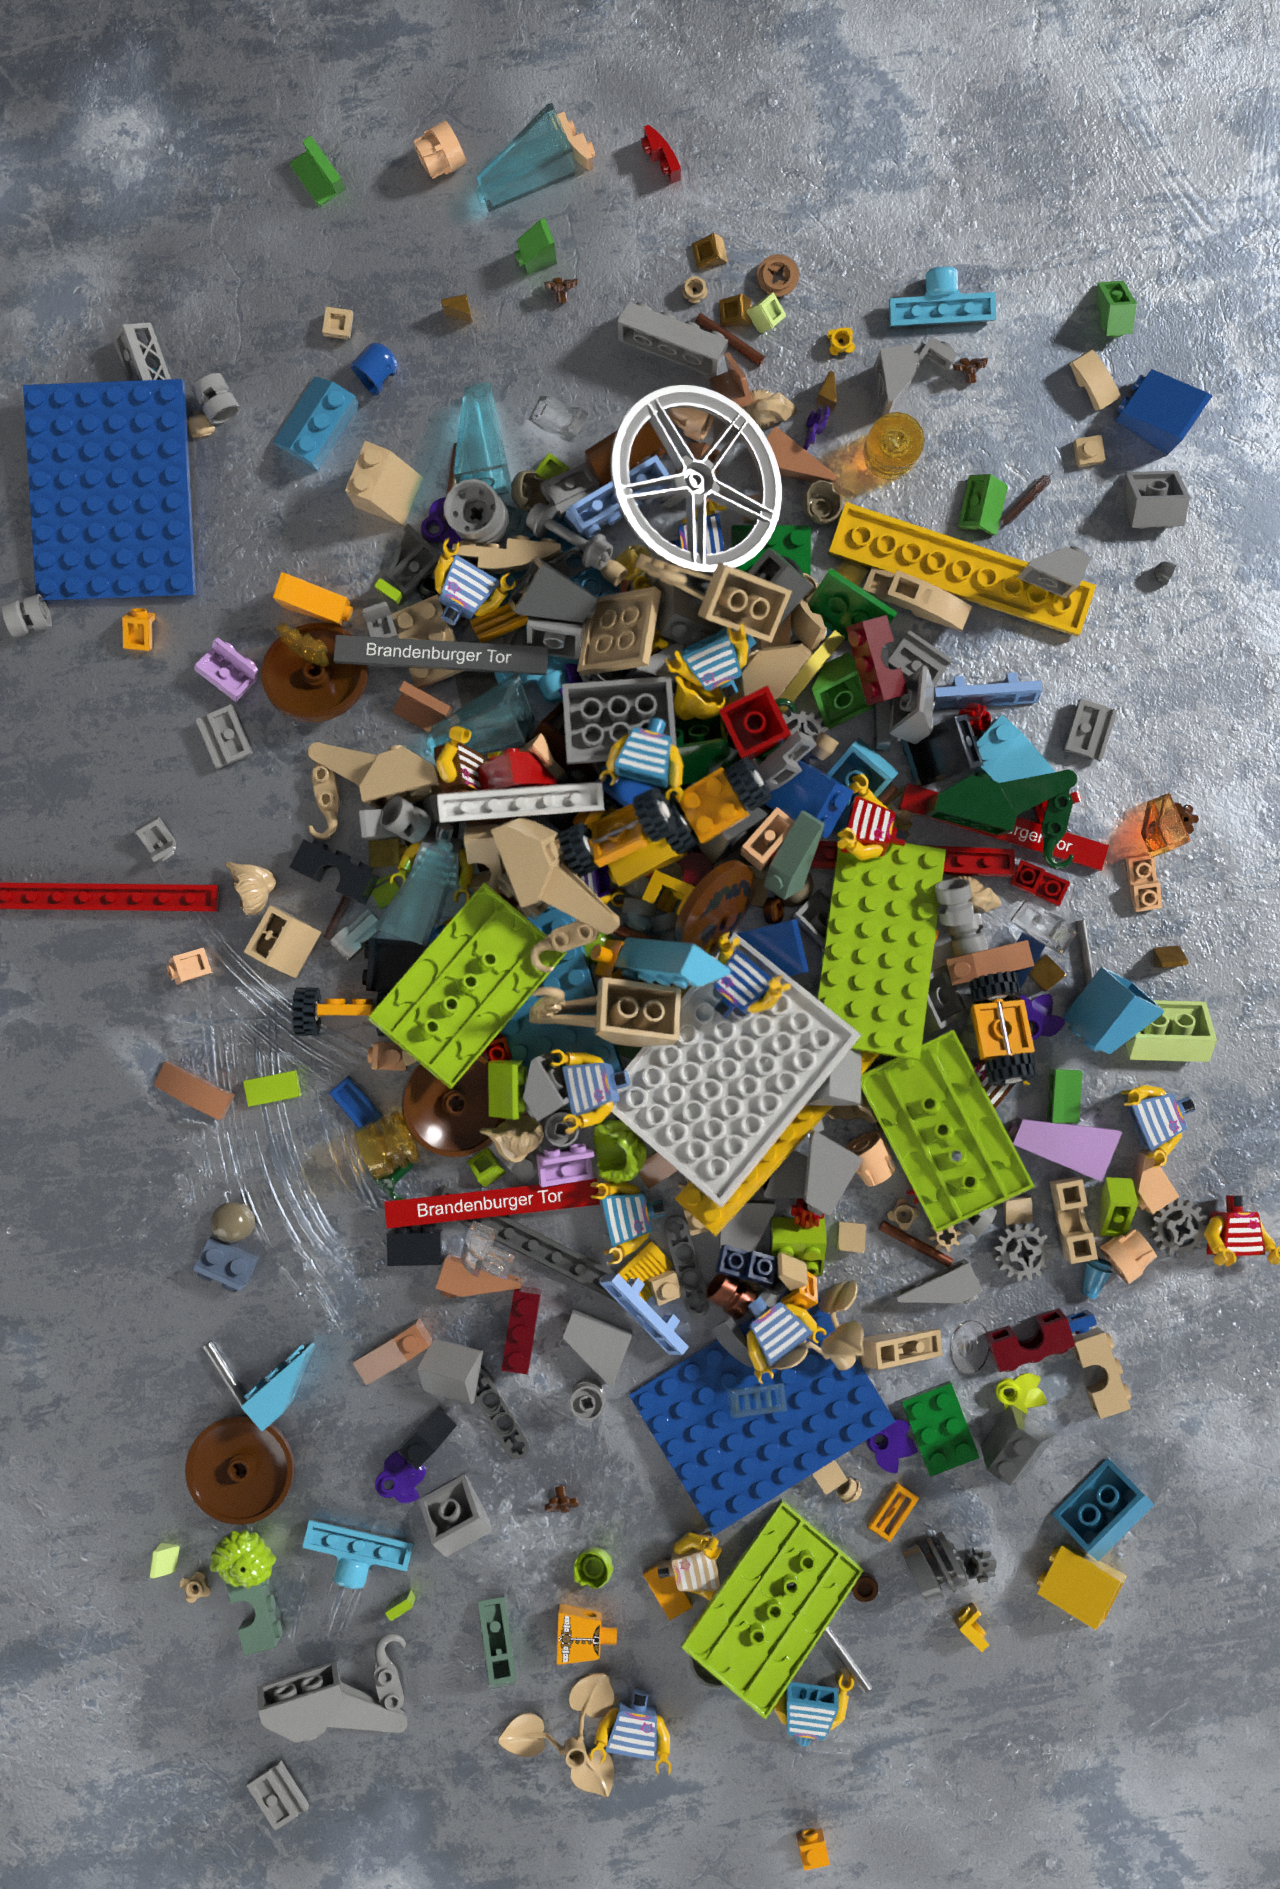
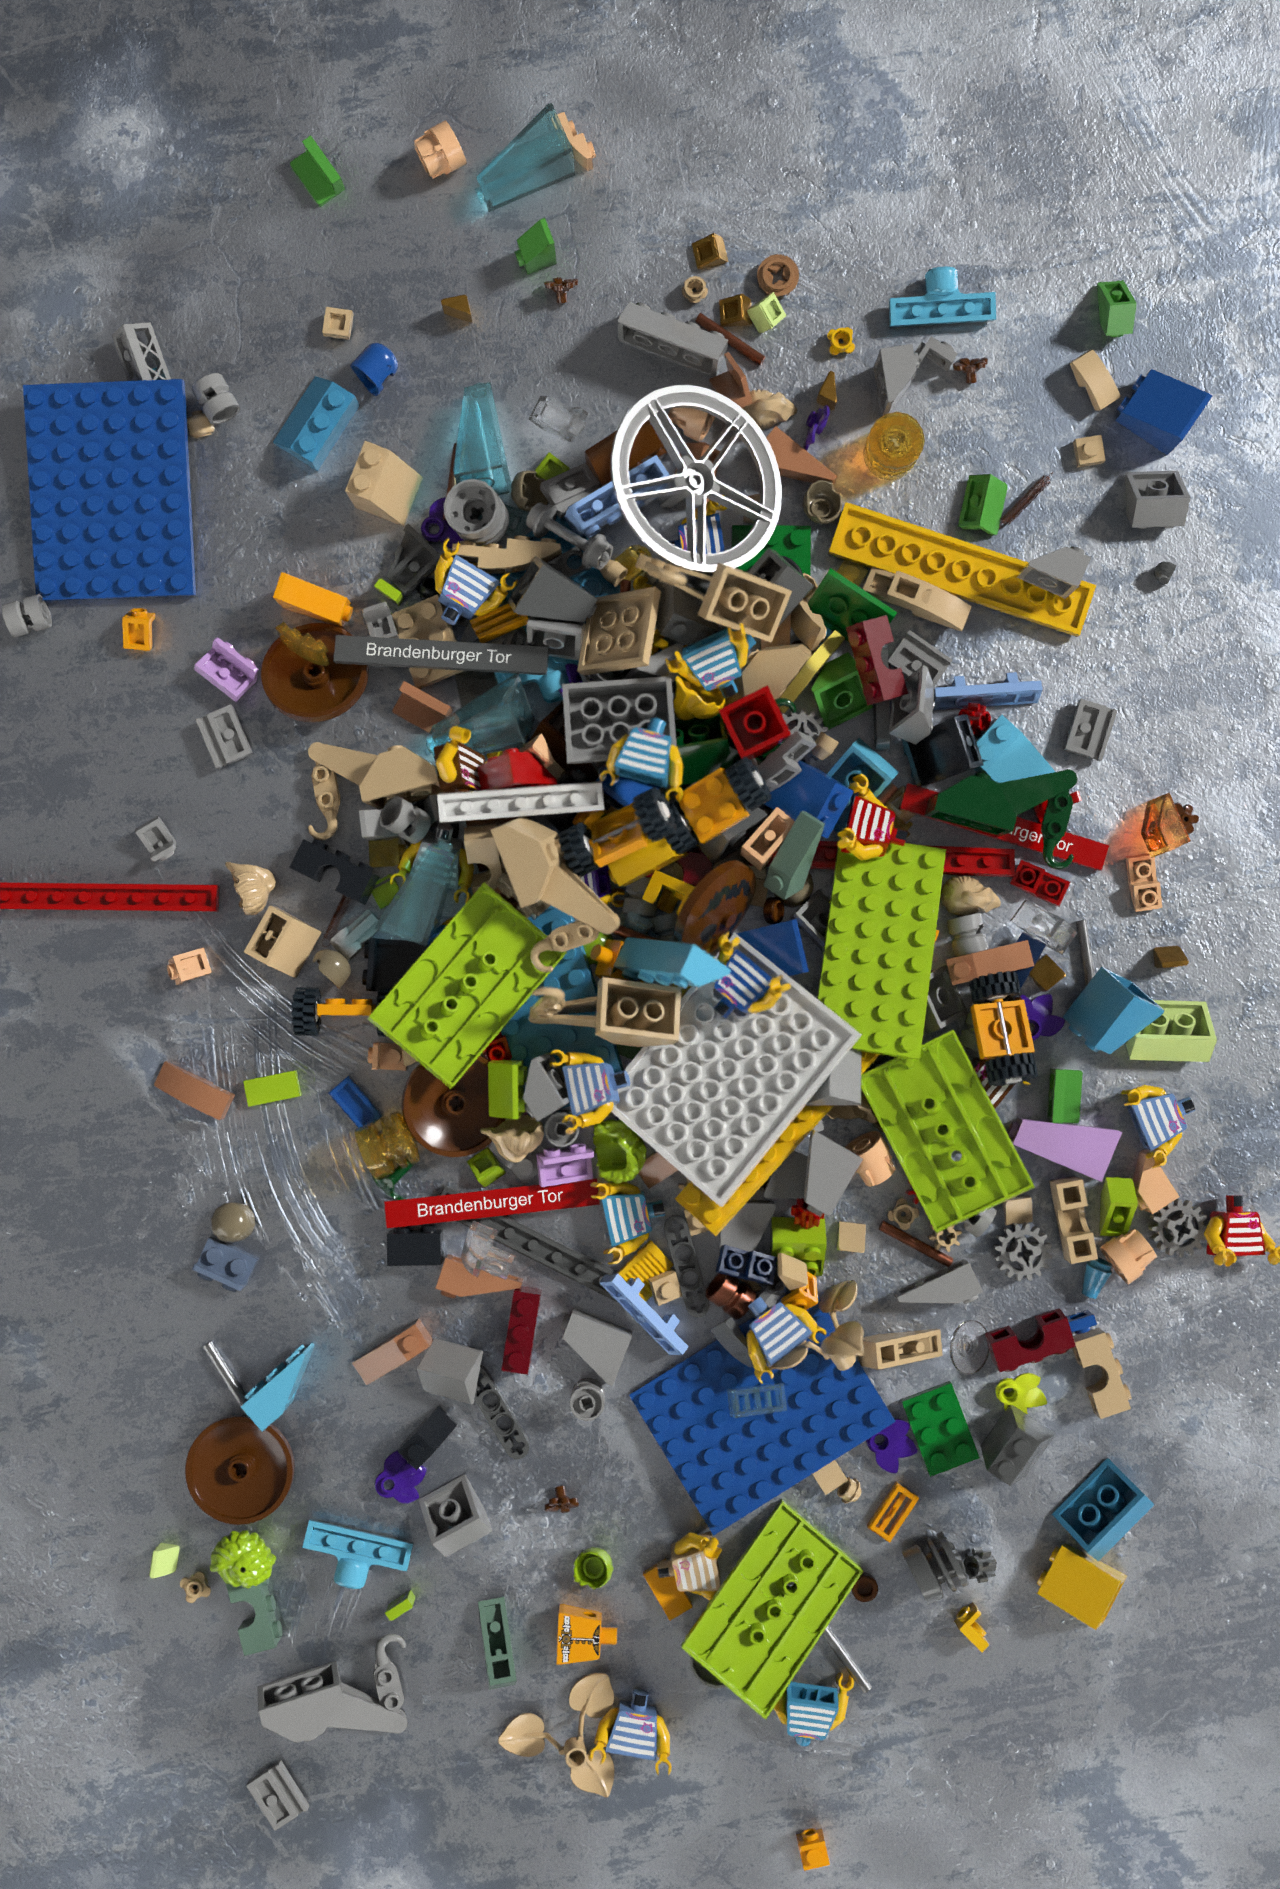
(333, 966): none -> dark tan hair
(660, 151): red slope -> none
(954, 903): light grey wheel -> none

